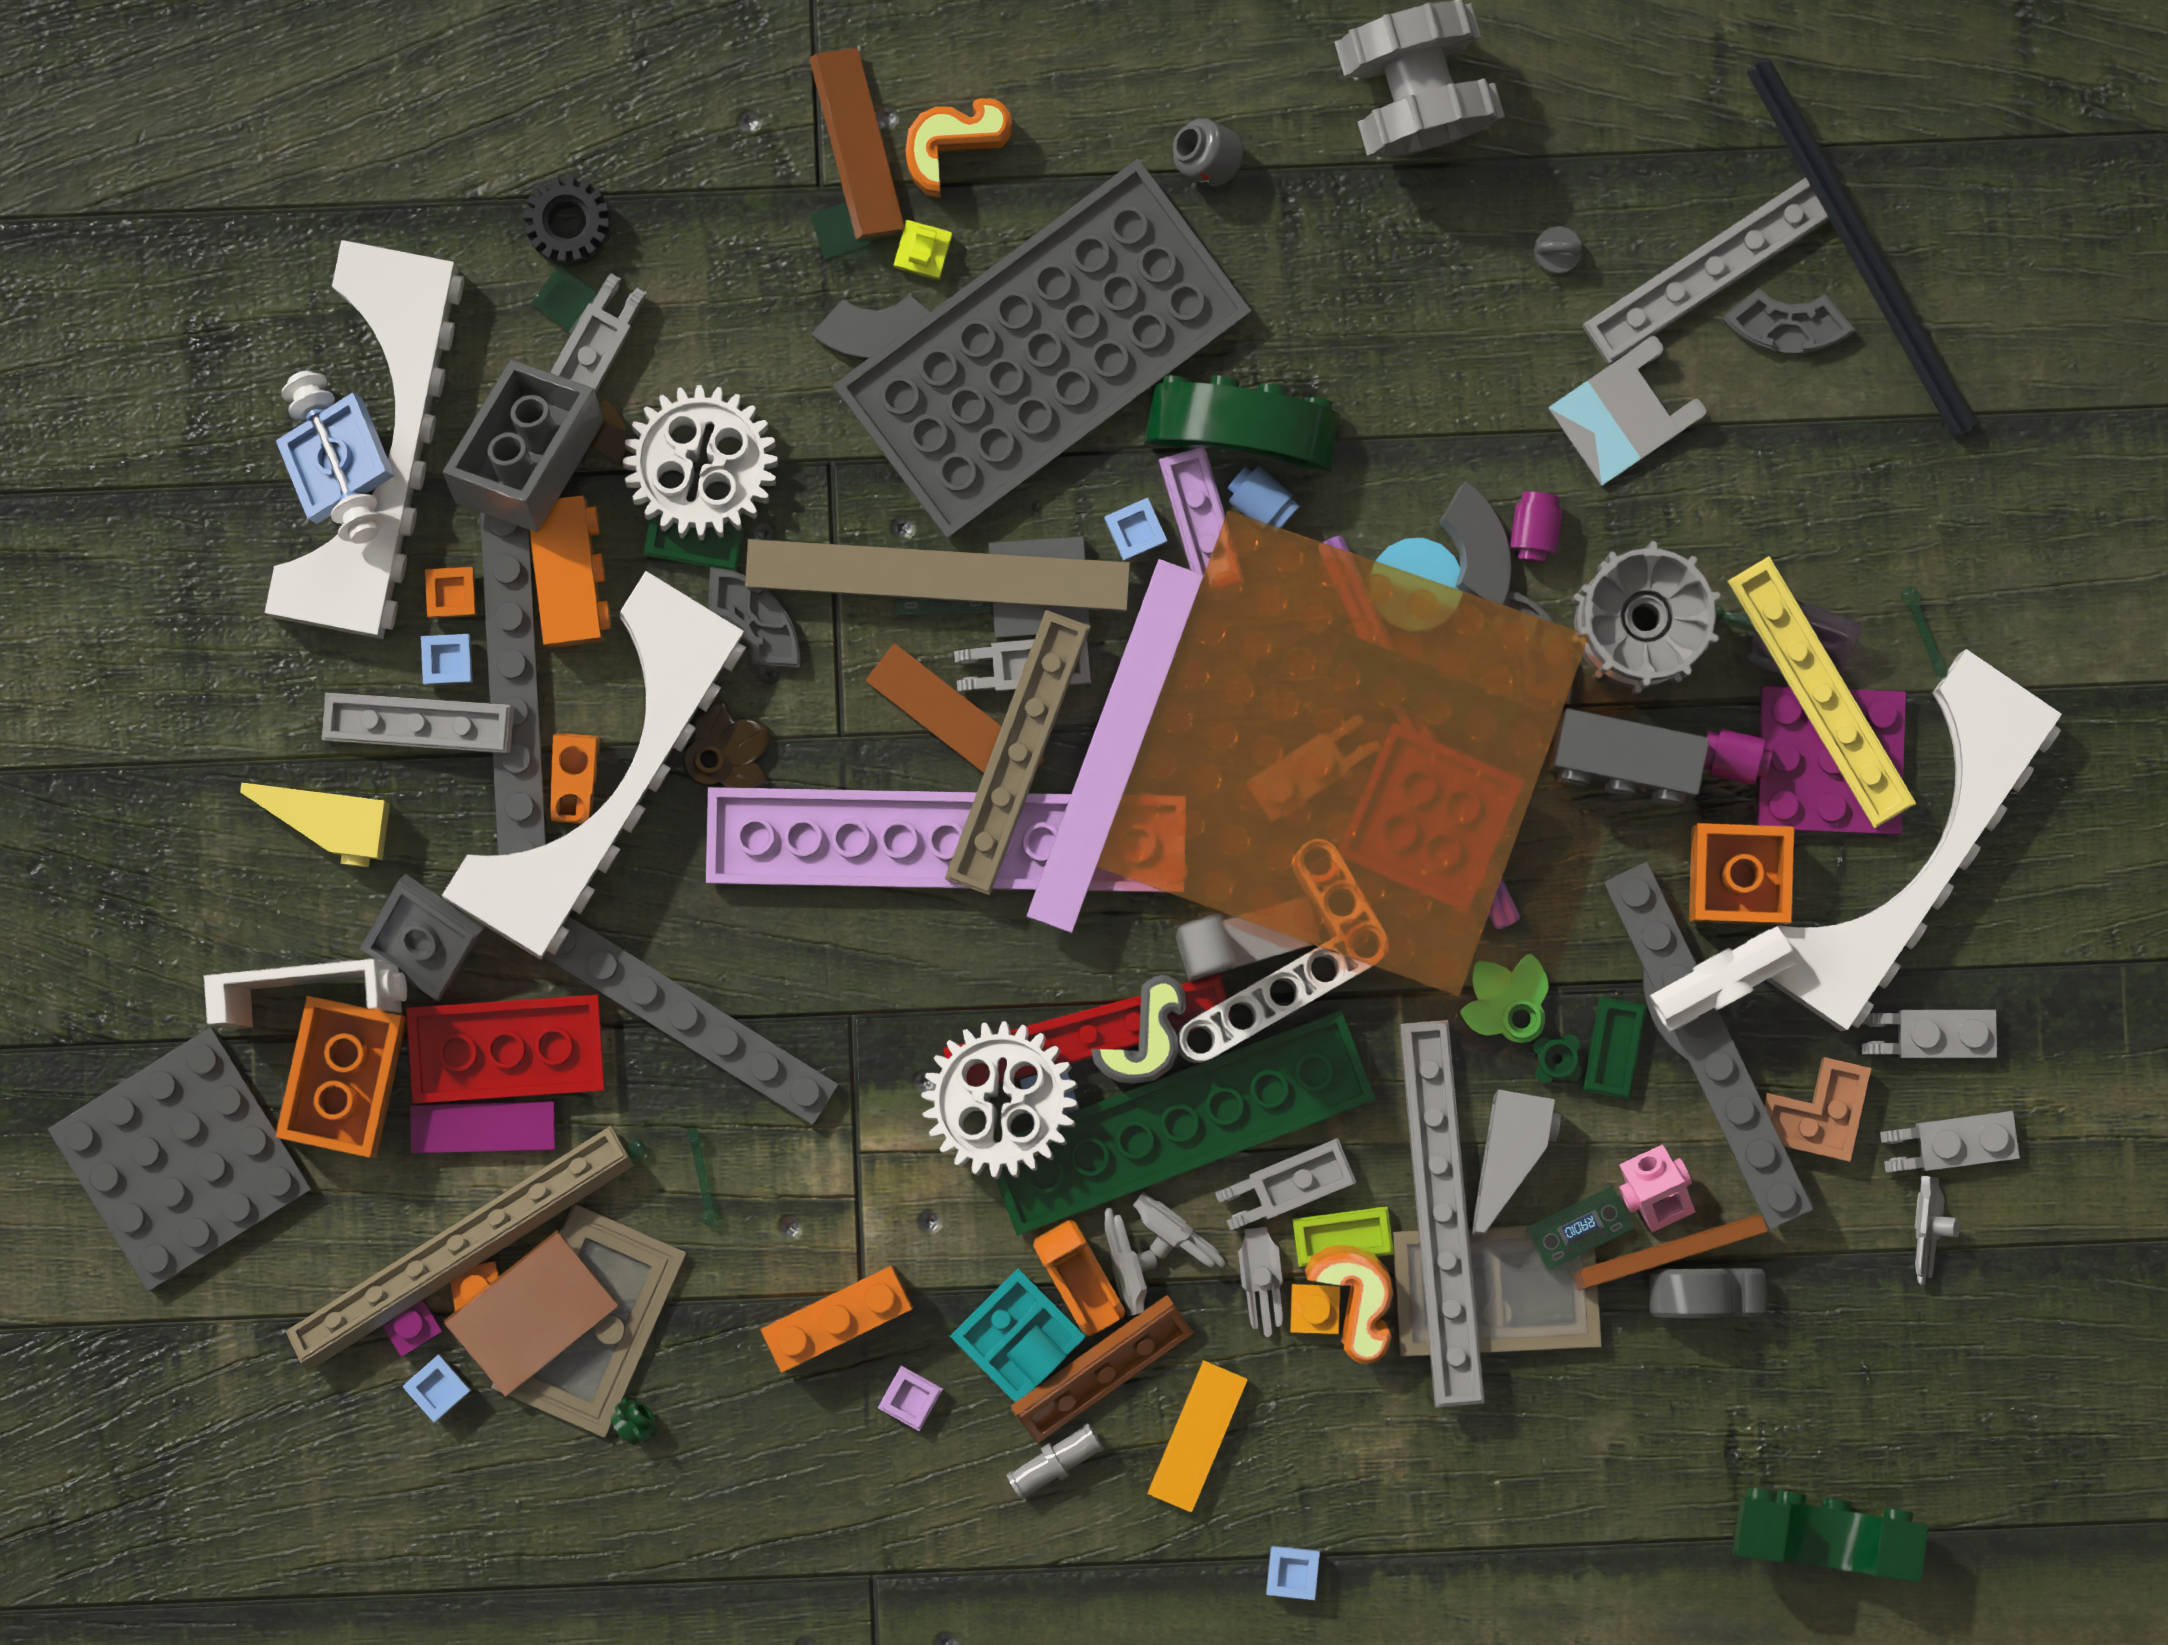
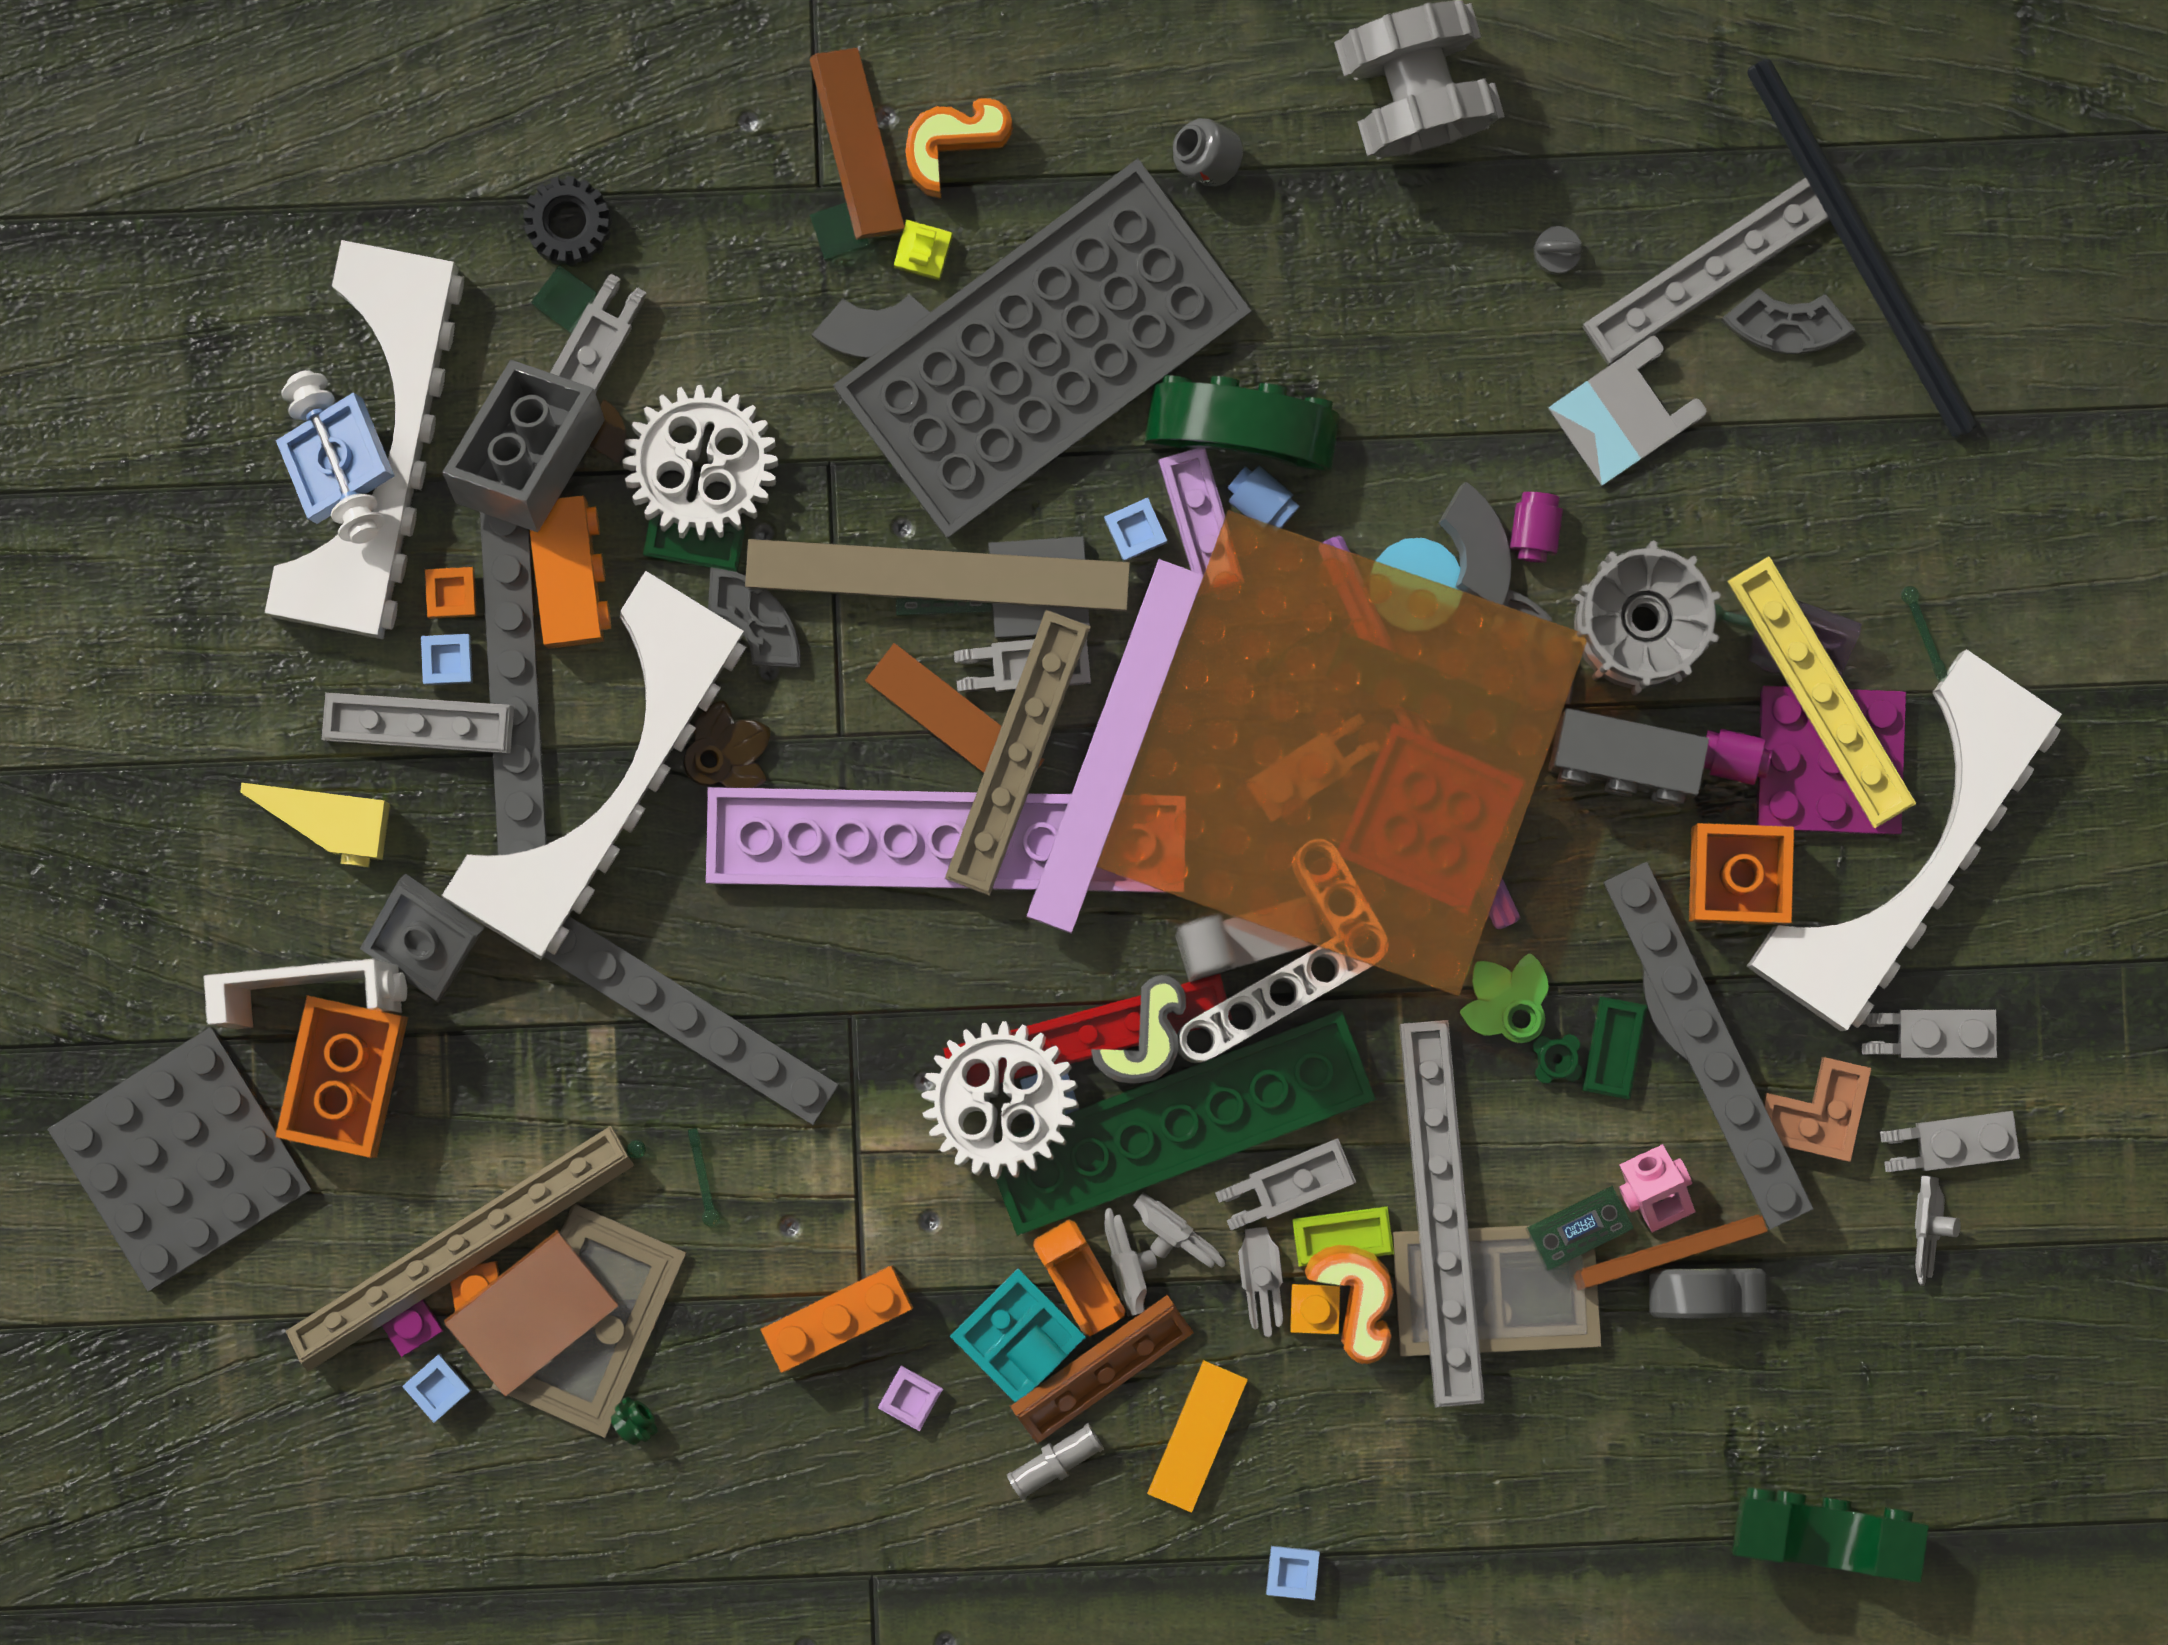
(482, 1127): magenta tile -> none
(505, 1049): red plate -> none
(573, 777): orange leg -> none
(1515, 1141): light grey slope -> none
(1723, 979): white piece -> none

